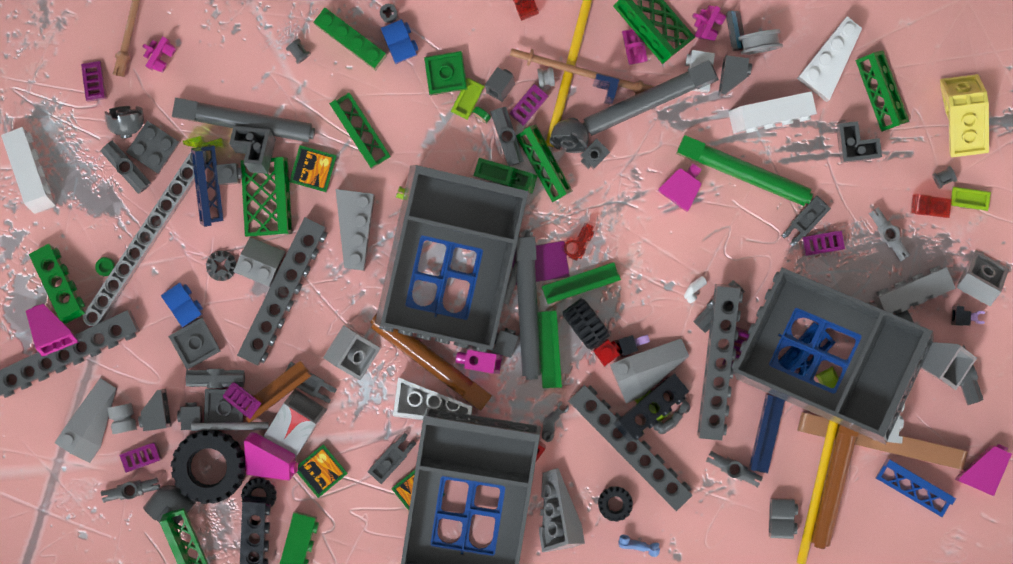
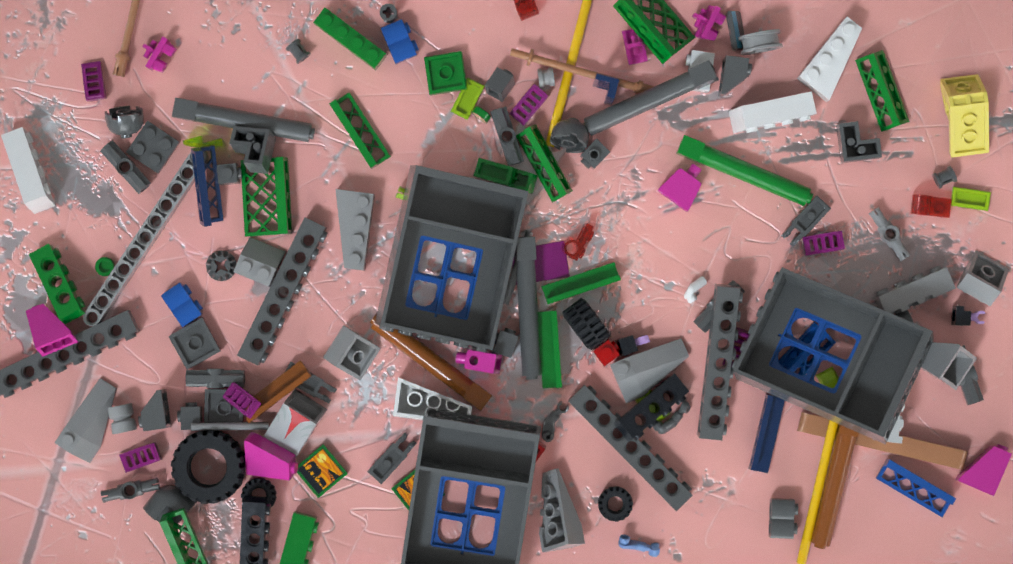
(313, 168): tile -> none
(743, 474): dark grey pin -> none

